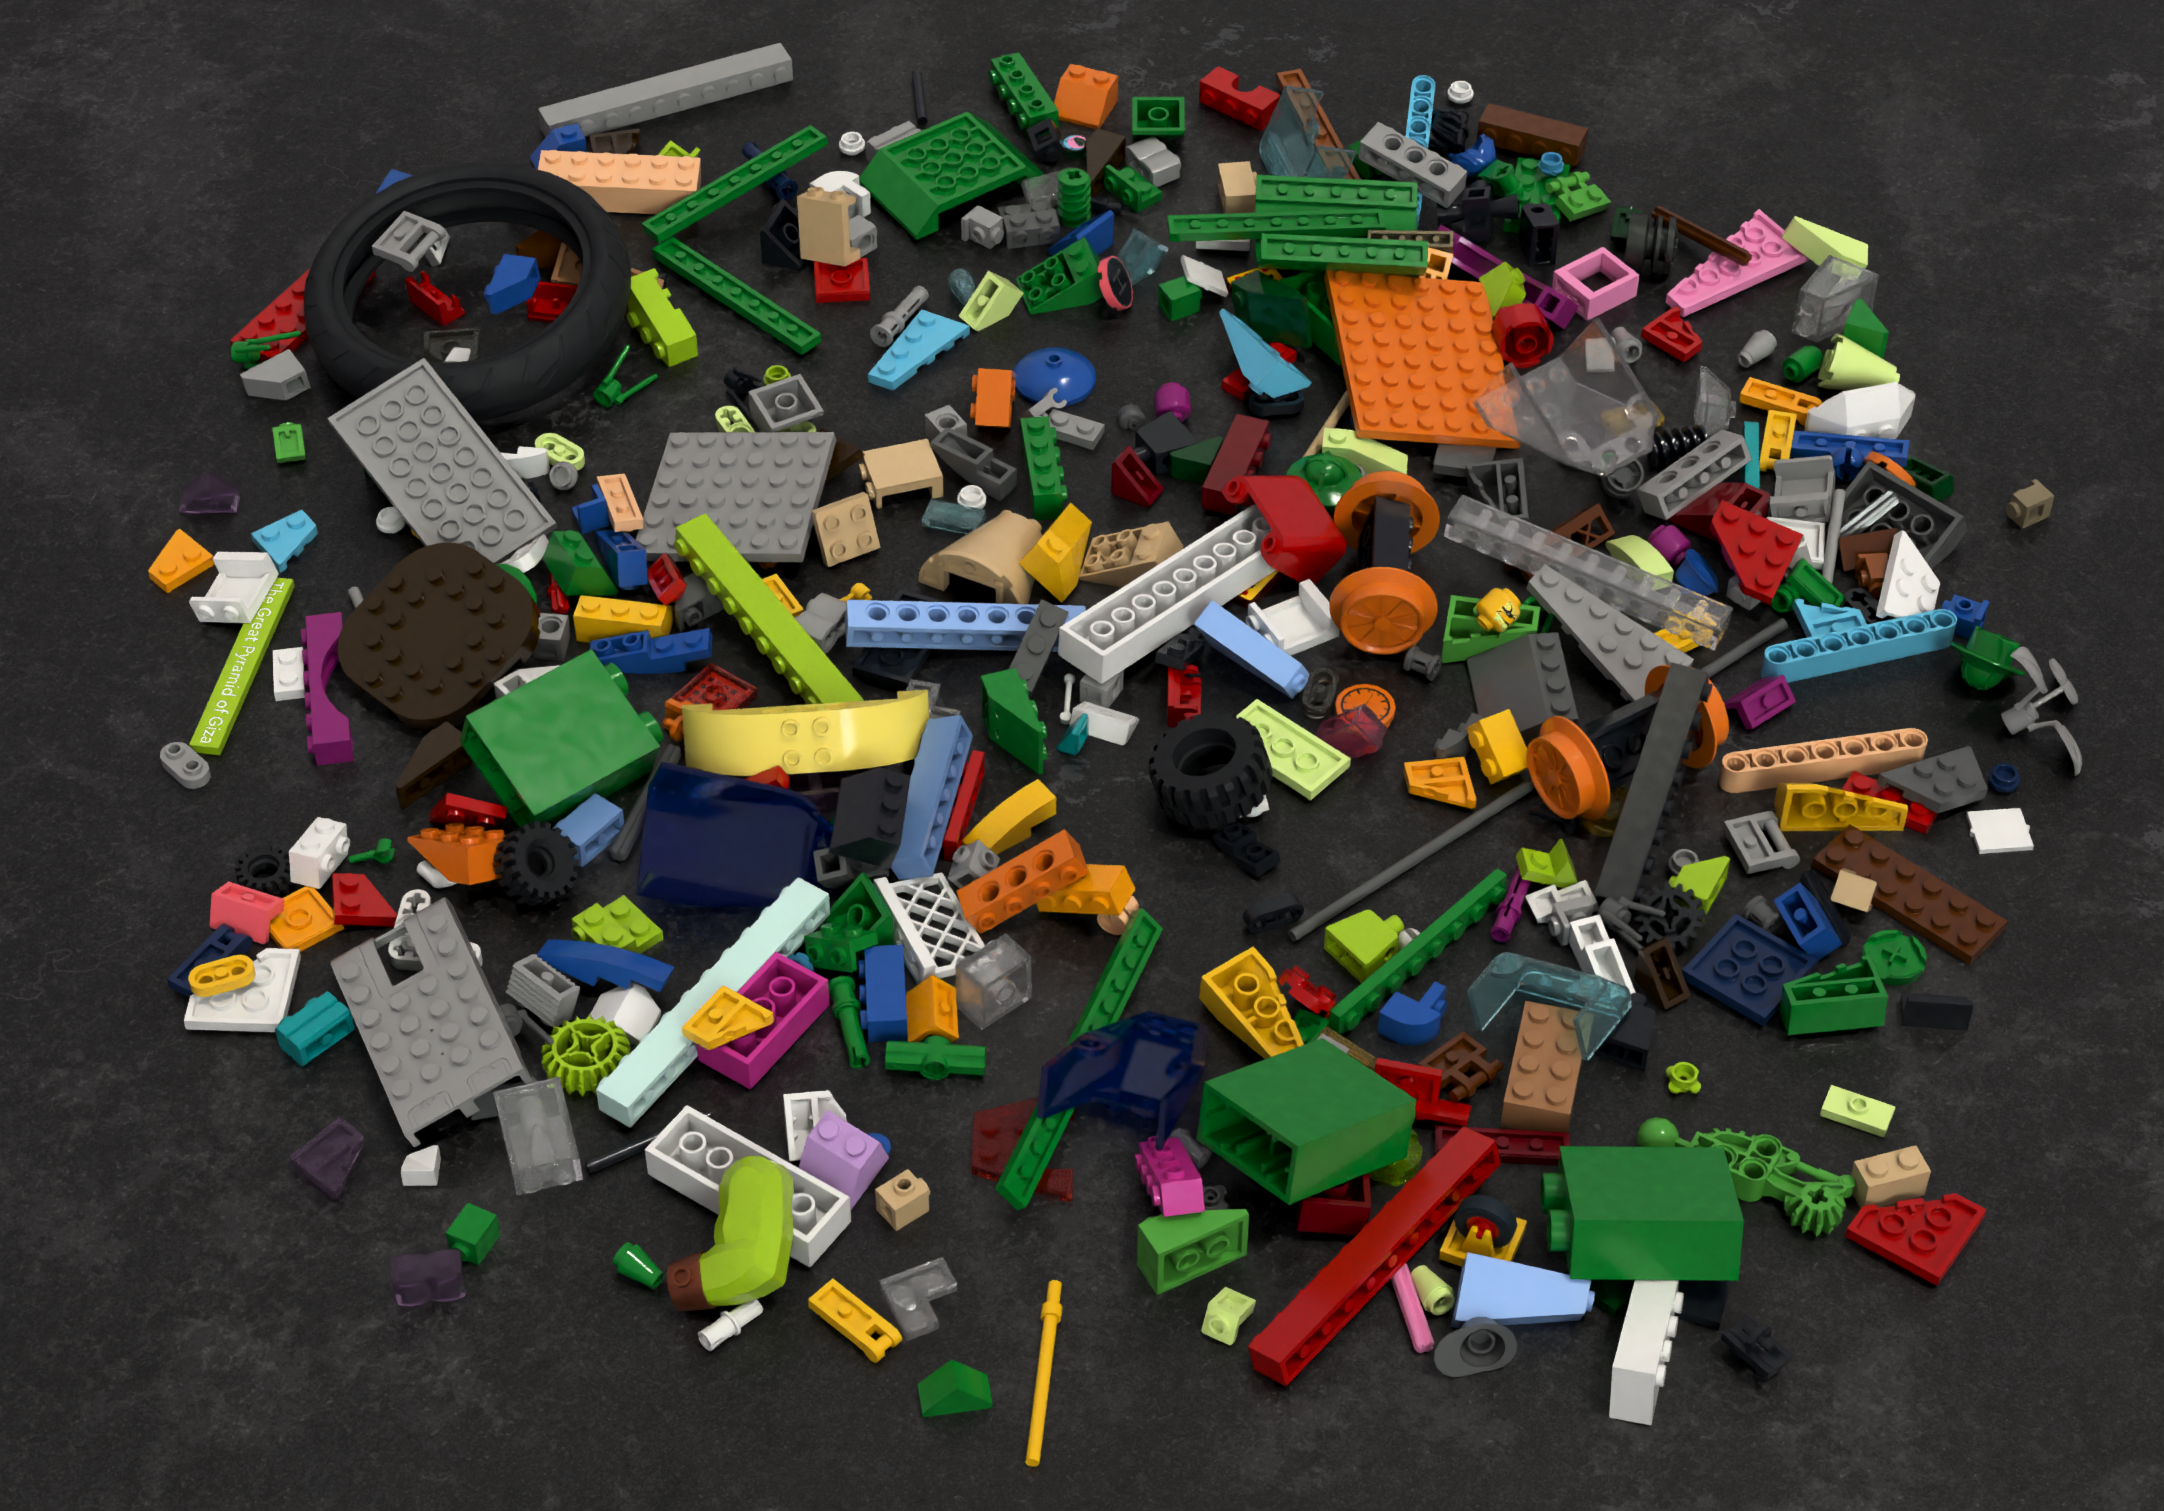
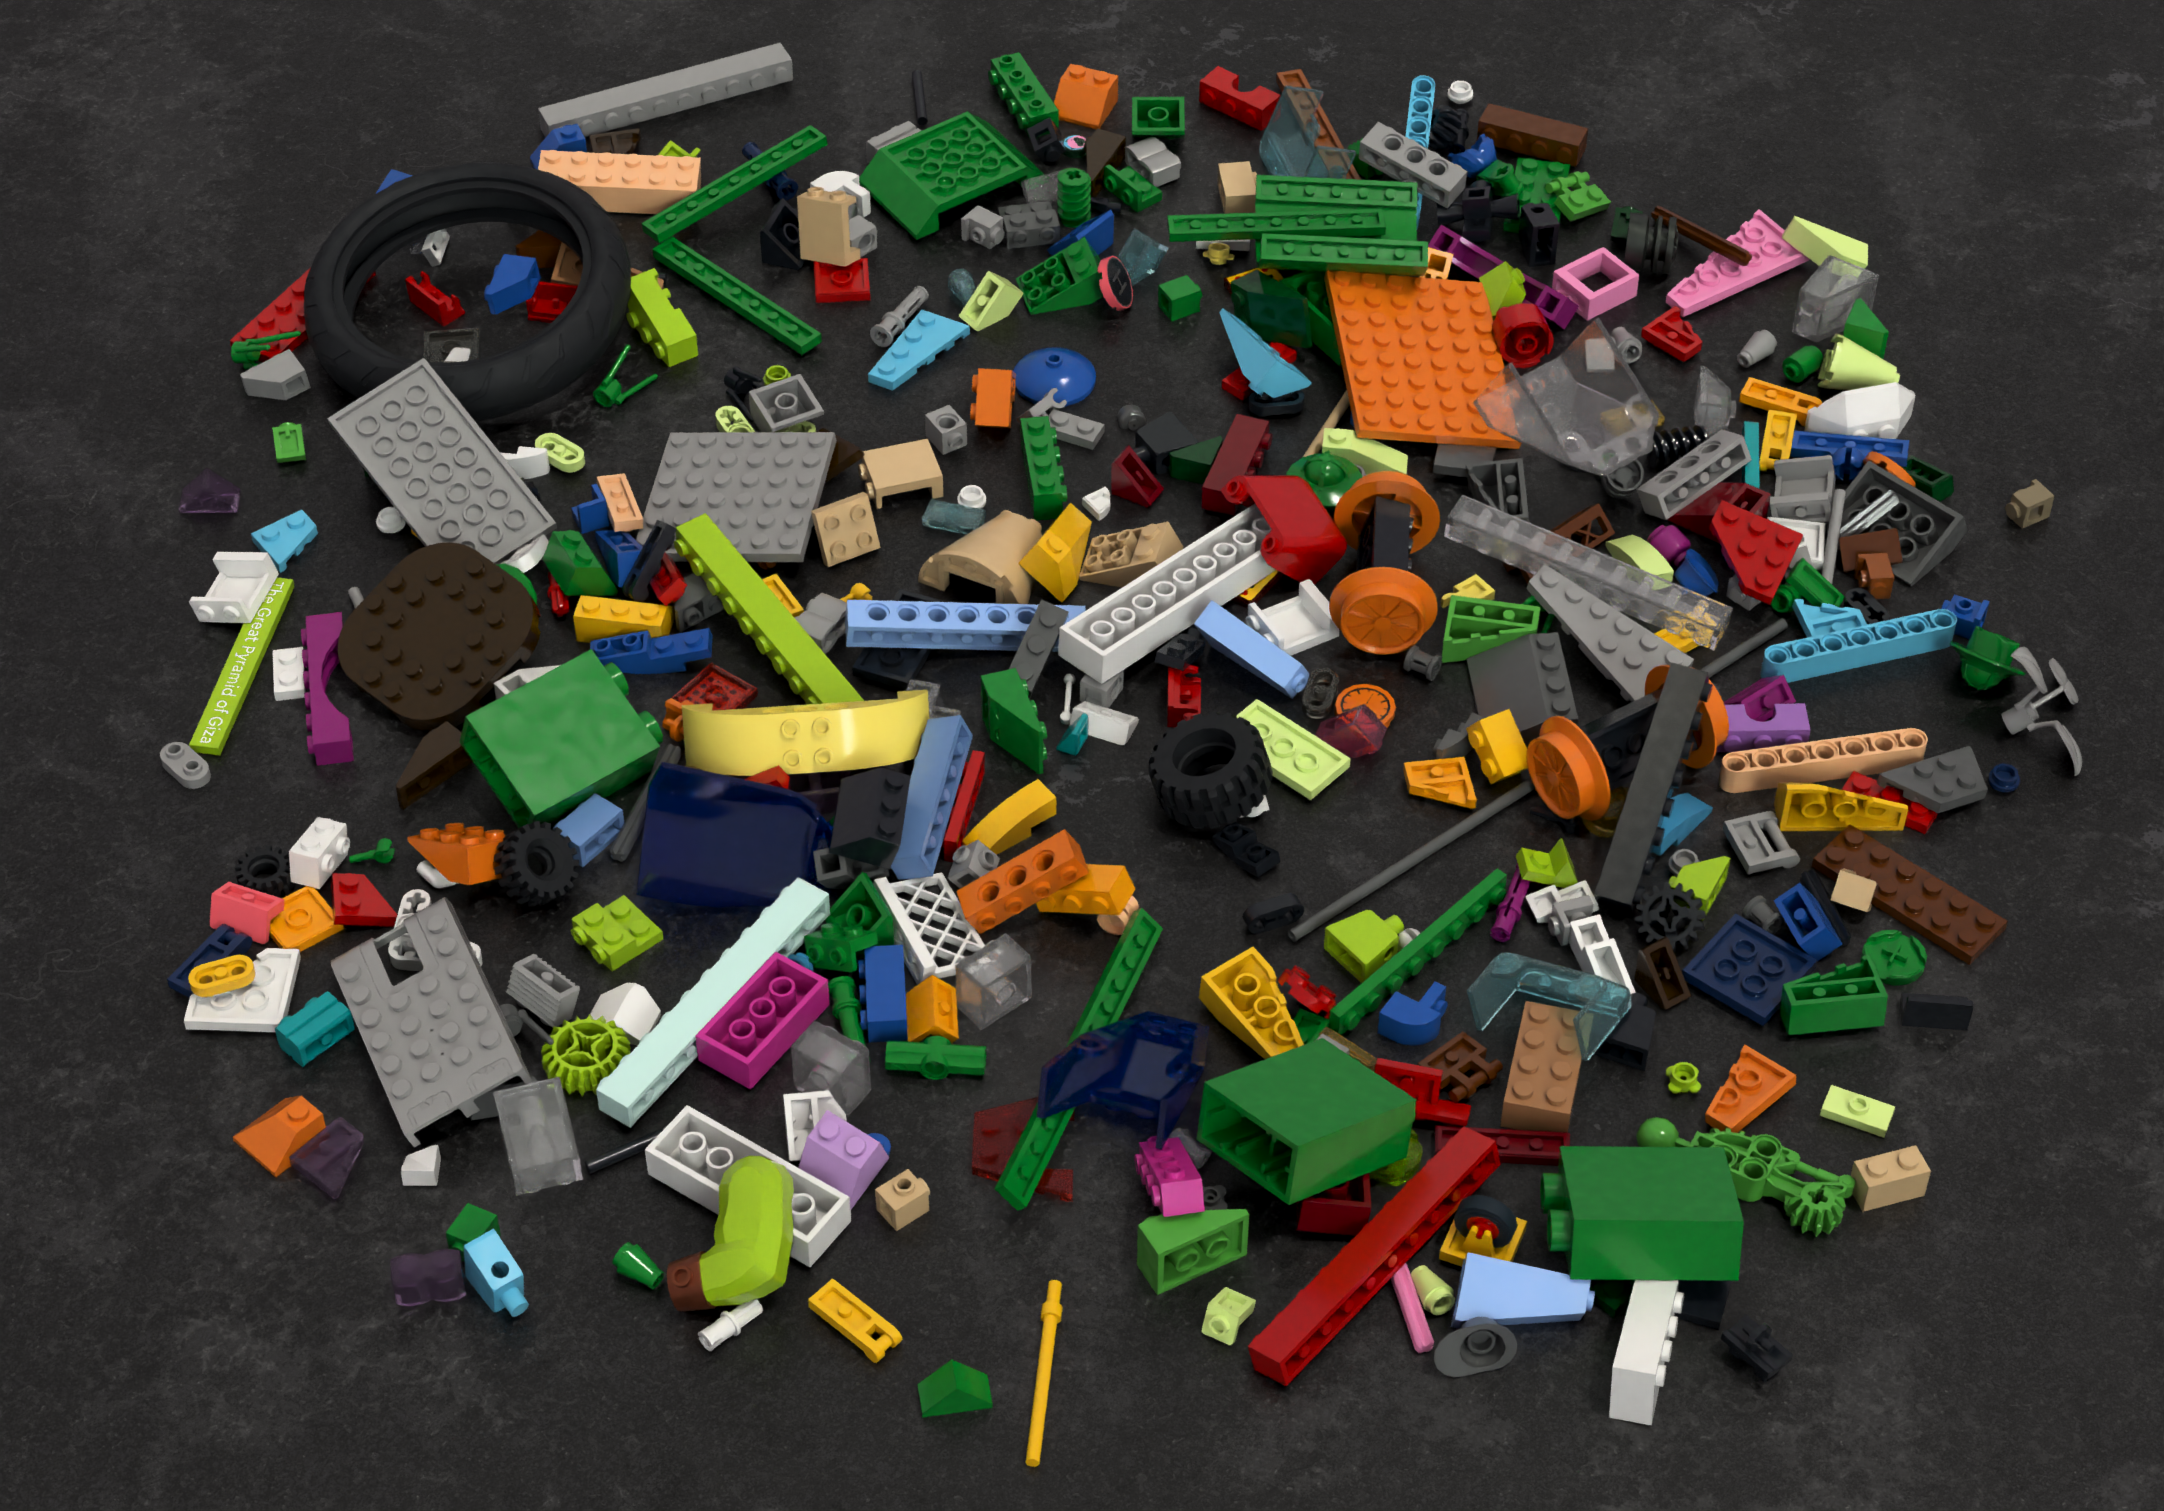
(179, 562): light orange wing -> none
(281, 1133): none -> orange slope
(402, 235): light grey plate -> none
(468, 811): red wing -> none
(495, 1274): none -> medium azure torso
(553, 637): light grey brick -> none
(563, 475): light grey plate -> none
(596, 961): blue slope -> none
(648, 561): none -> black plate
(725, 1019): yellow wing -> none
(833, 1063): none -> clear brick
(851, 143): white plate -> none
(910, 1294): clear plate -> none
(975, 463): dark grey slope -> none
(1098, 503): none -> white tile
(1173, 398): magenta head -> none
(1204, 276): white piece -> none
(1218, 253): none -> light yellow plate
(1436, 239): dark tan piece -> none
(1472, 587): none -> light yellow plate
(1498, 609): yellow head -> none
(1551, 164): dark azure plate -> none
(1617, 917): dark grey plant -> none
(1685, 817): none -> dark azure slope
(1749, 1090): none -> orange wing
(1786, 727): none -> medium lavender arch
(1908, 581): white wing -> none
(1918, 1232): red plate -> none
(1999, 830): white piece -> none

